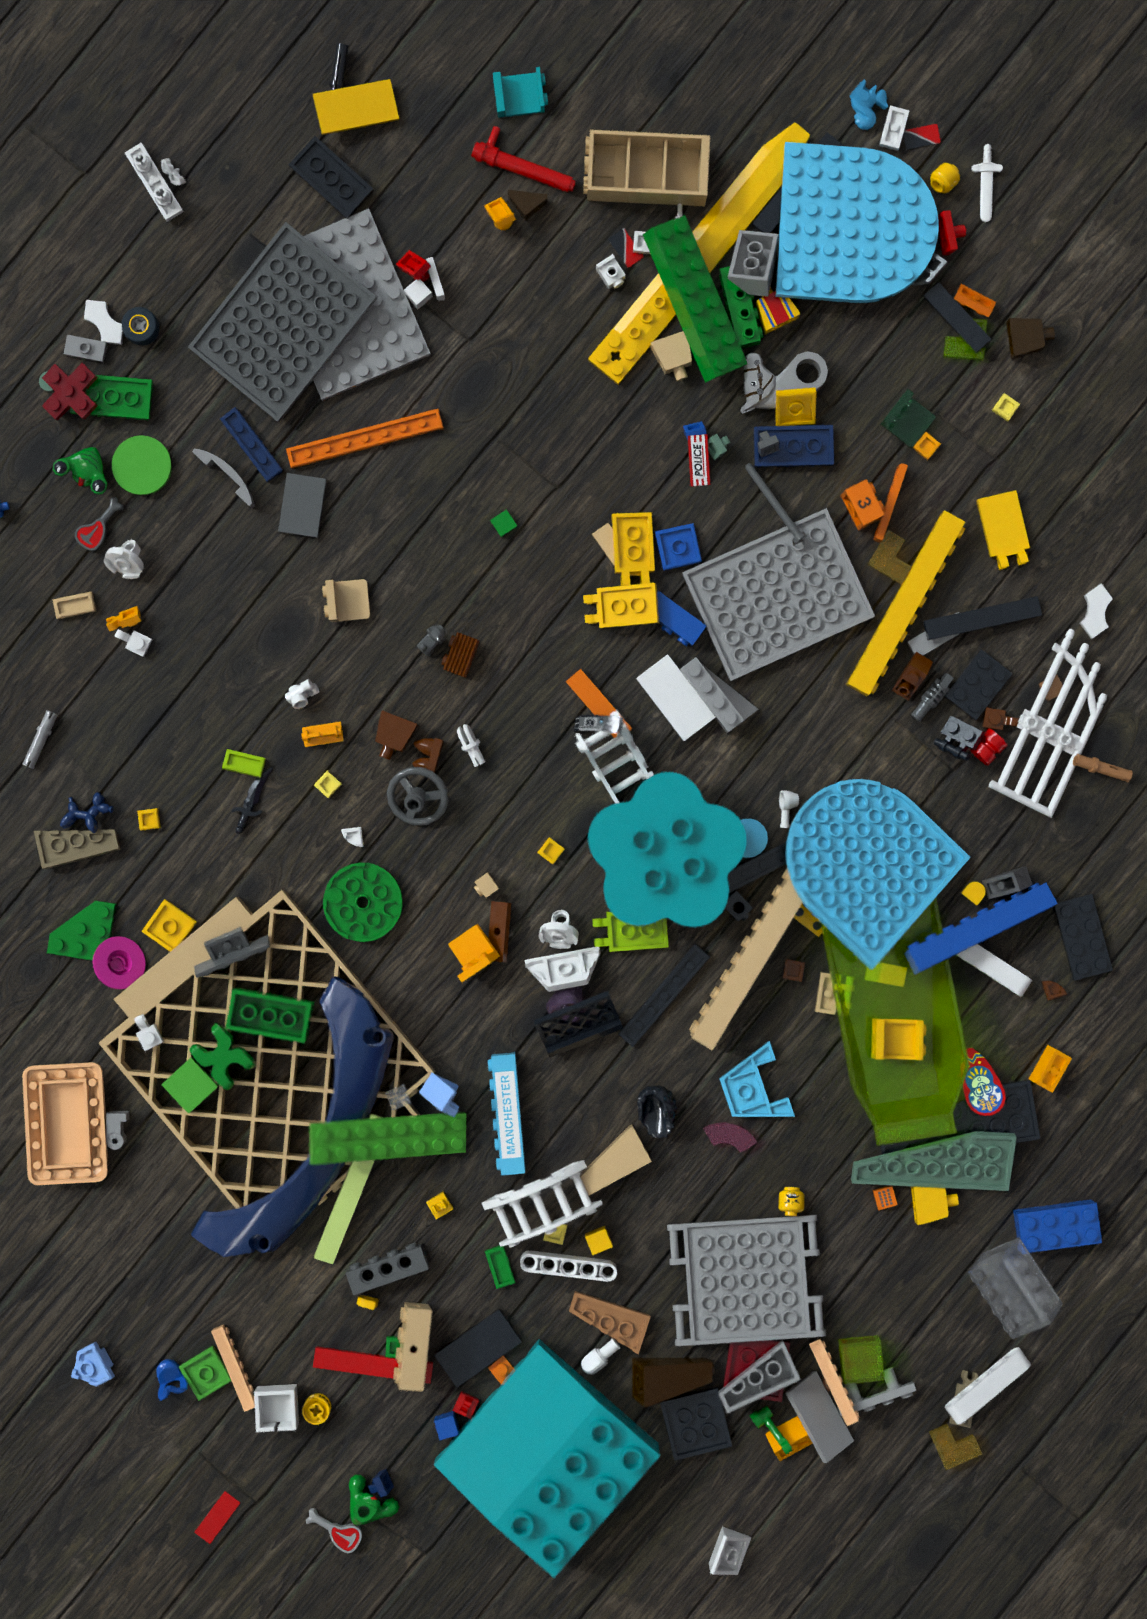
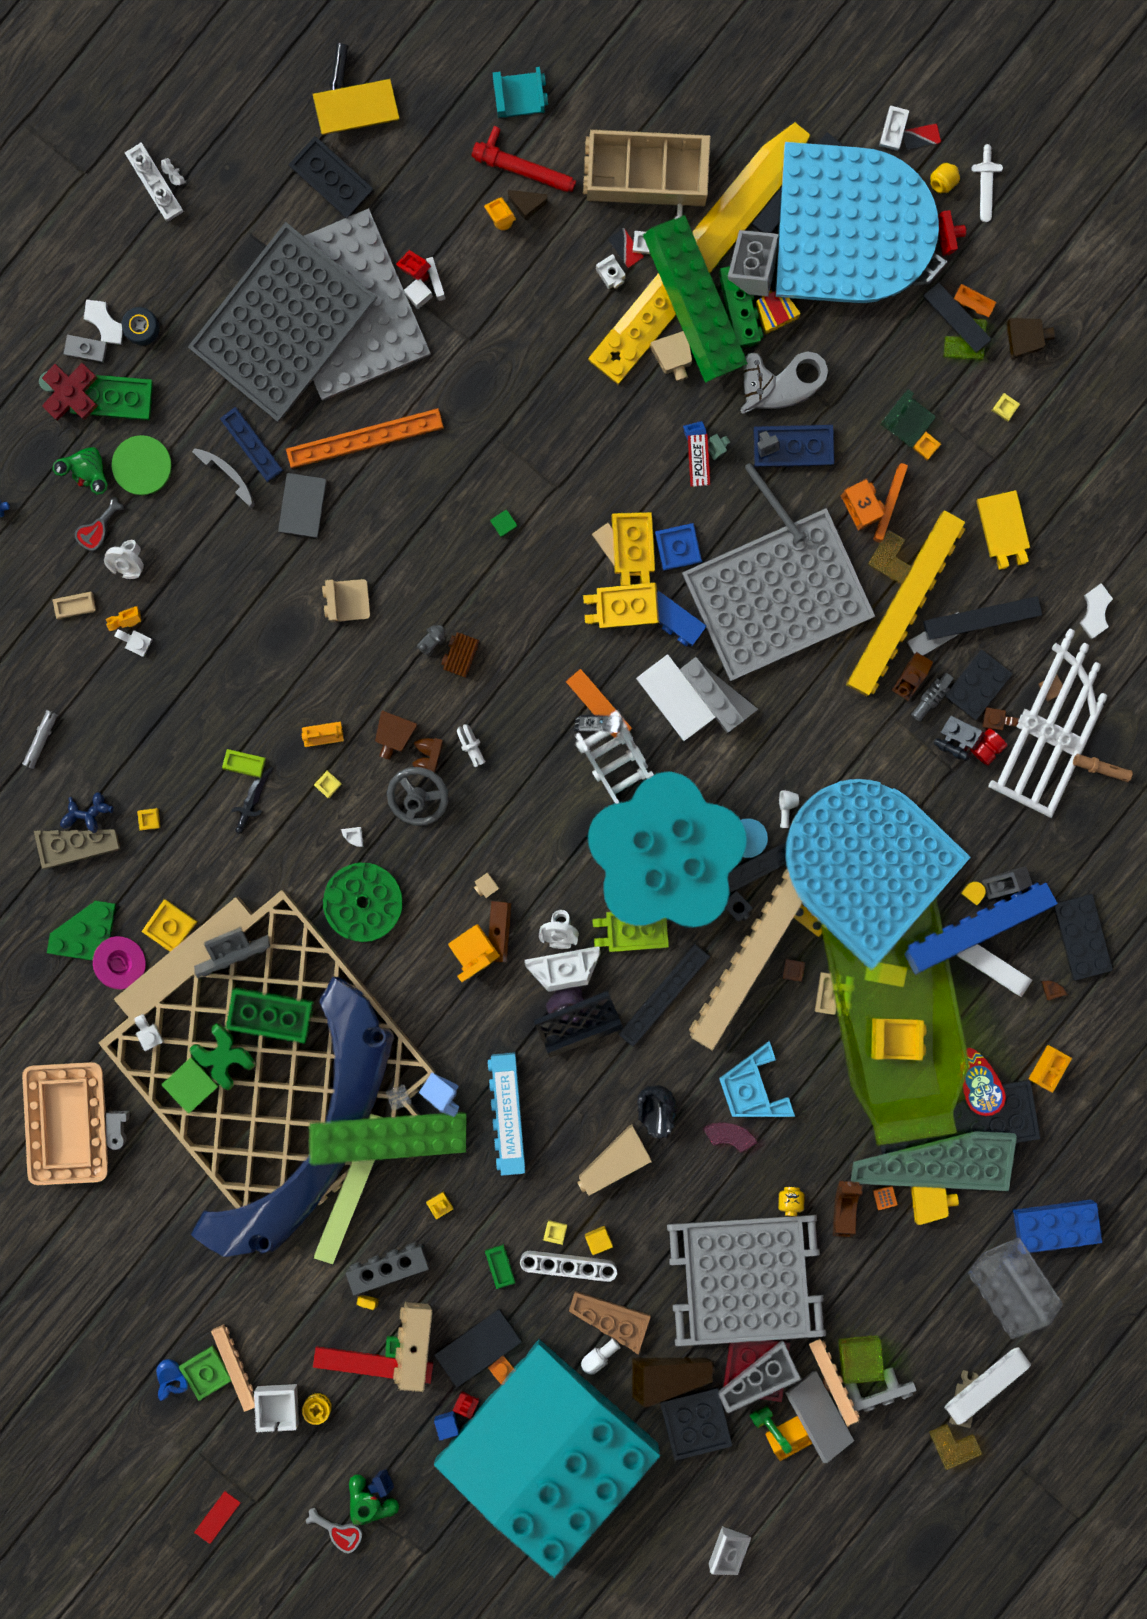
(93, 1365): light blue plate -> none
(299, 693): white plate -> none
(533, 1190): white fence -> none
(551, 850): yellow tile -> none
(795, 407): yellow tile -> none
(845, 1208): none -> reddish brown arch
(862, 102): dark azure animal -> none

